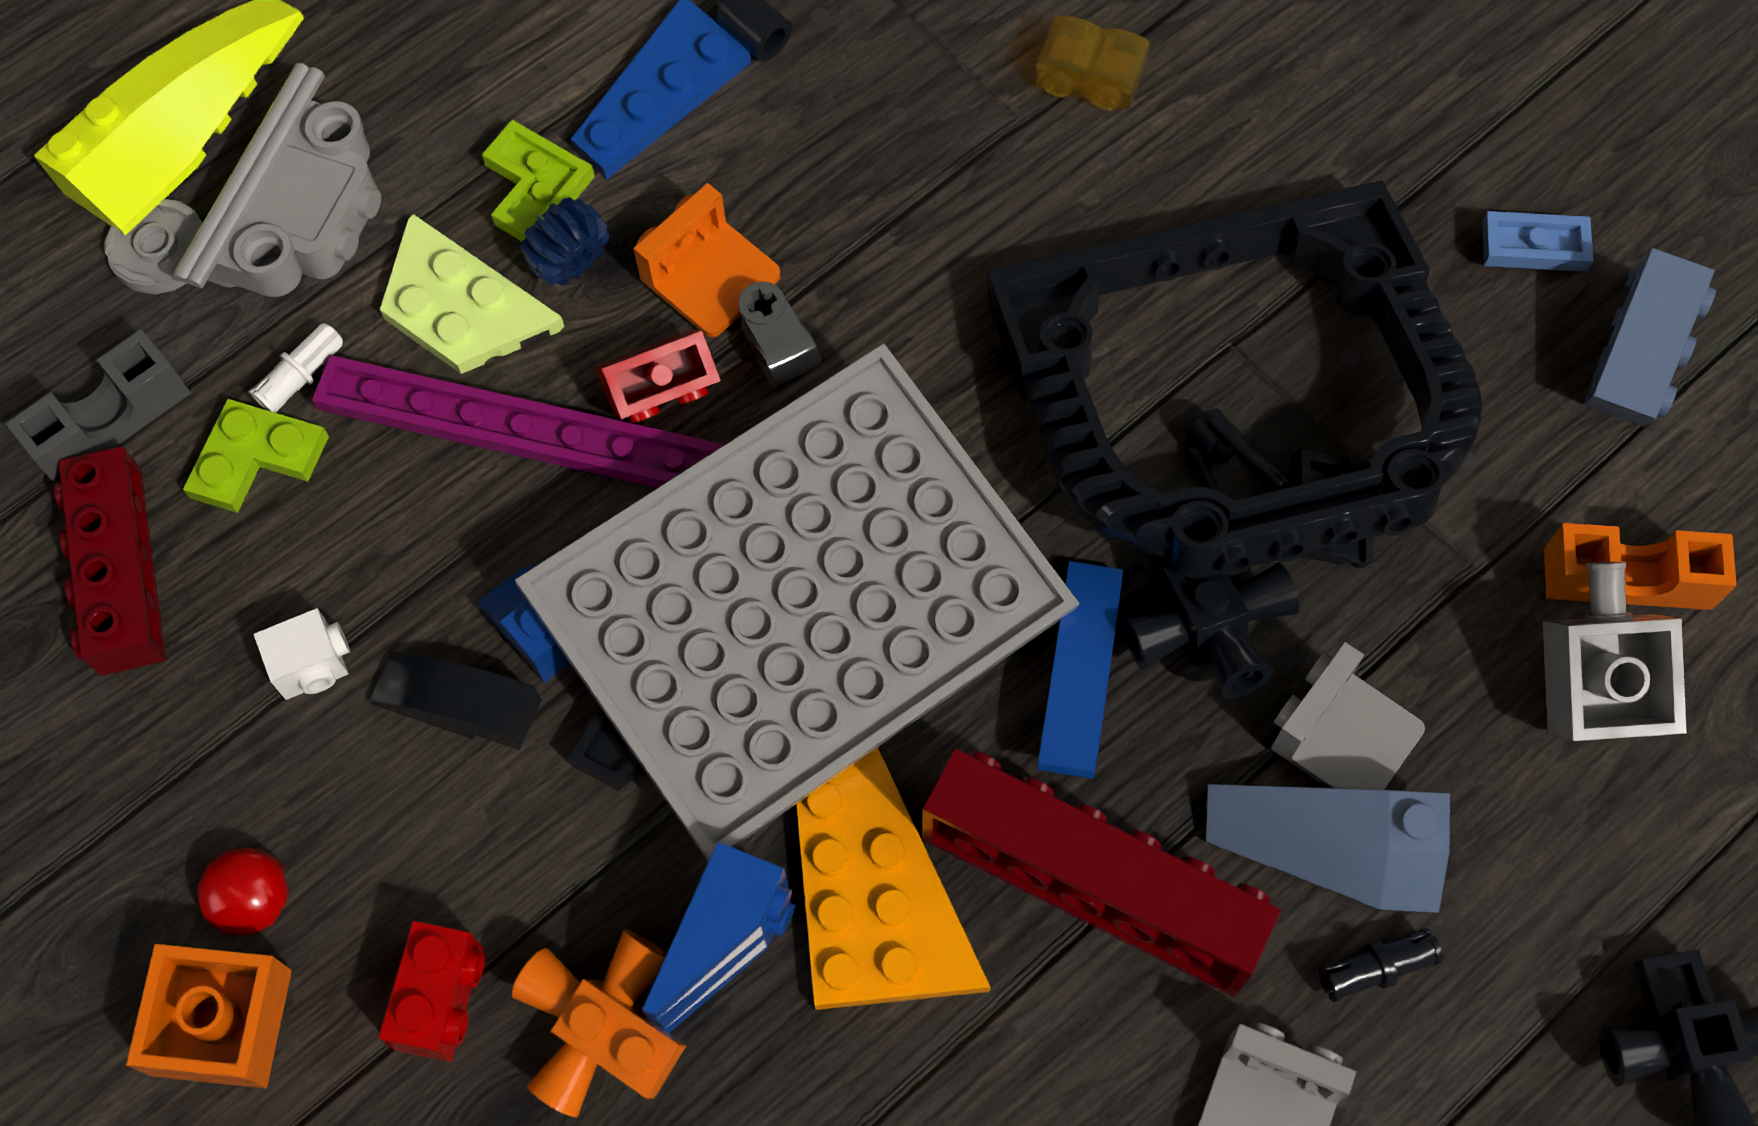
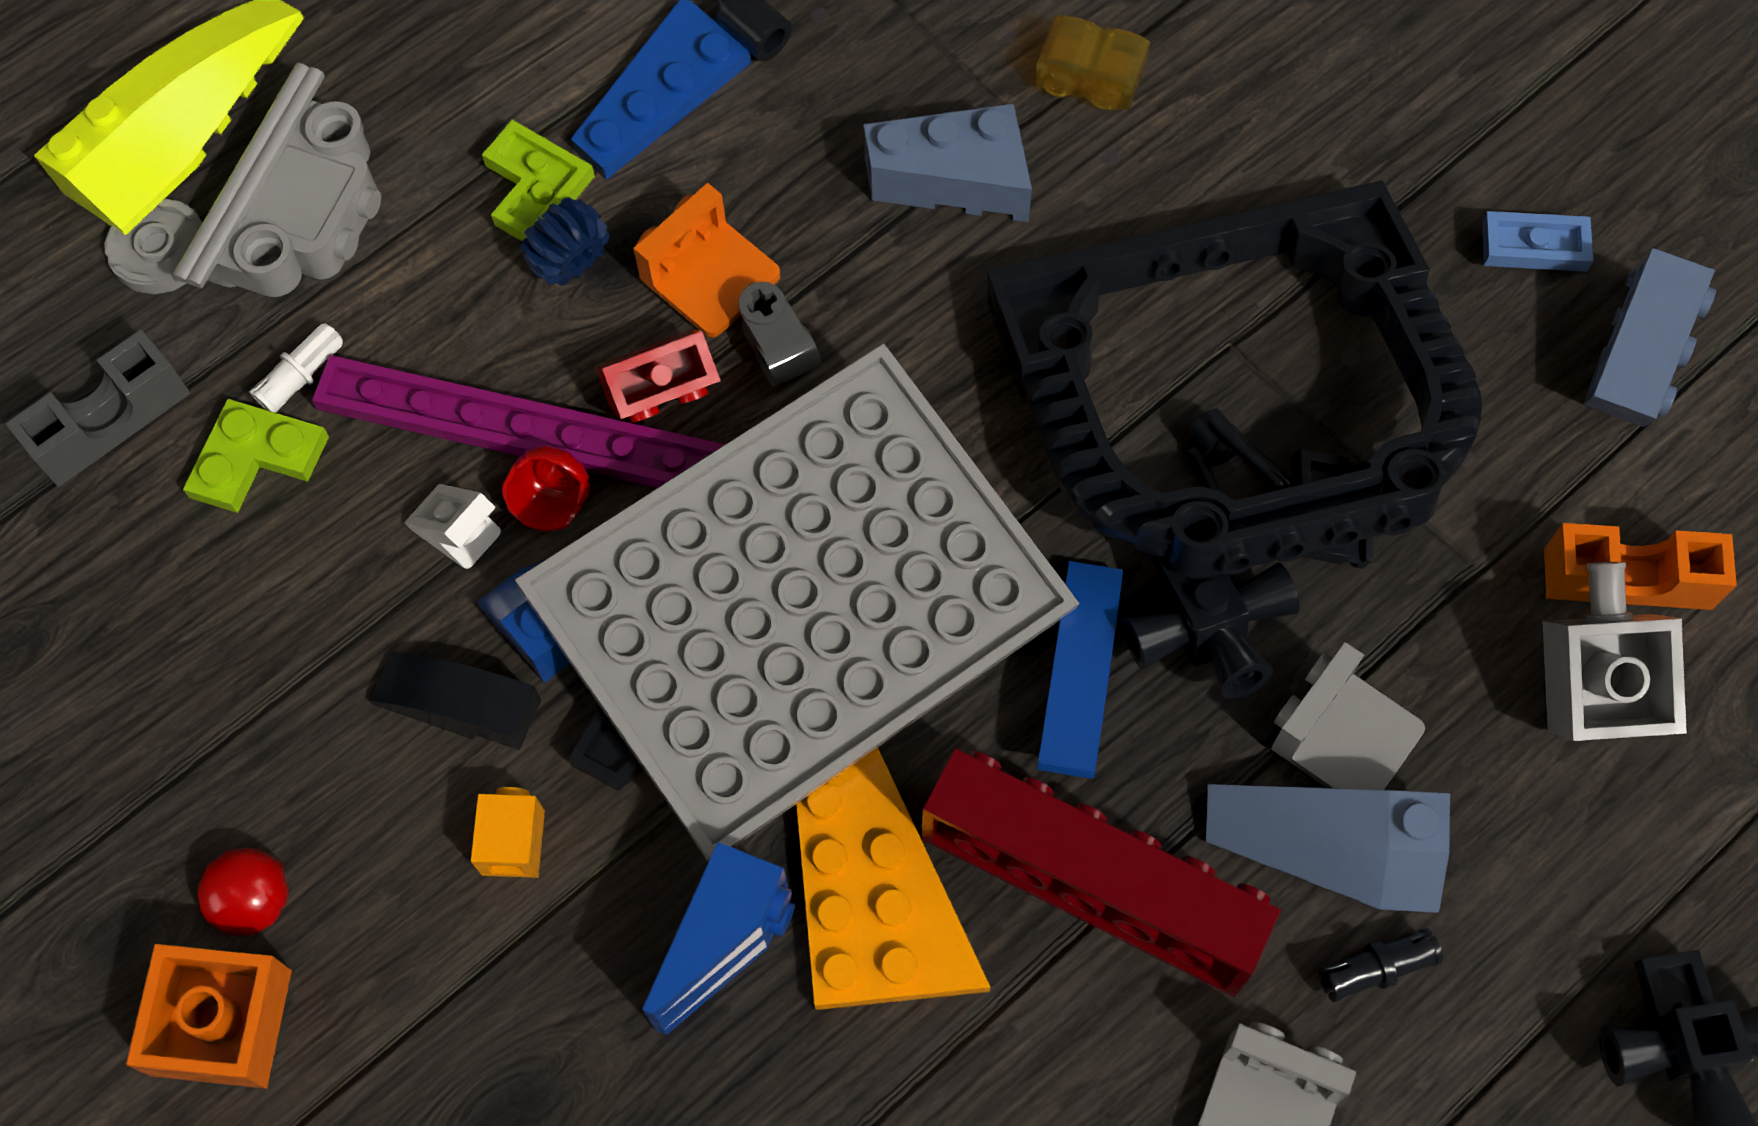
(109, 562): dark red brick -> none
(303, 654): white brick -> none
(433, 992): red brick -> none
(456, 523): none -> white slope
(458, 302): yellowish green wing -> none
(508, 833): none -> light orange brick
(546, 488): none -> red hair
(599, 1024): orange brick -> none
(951, 160): none -> sand blue wedge

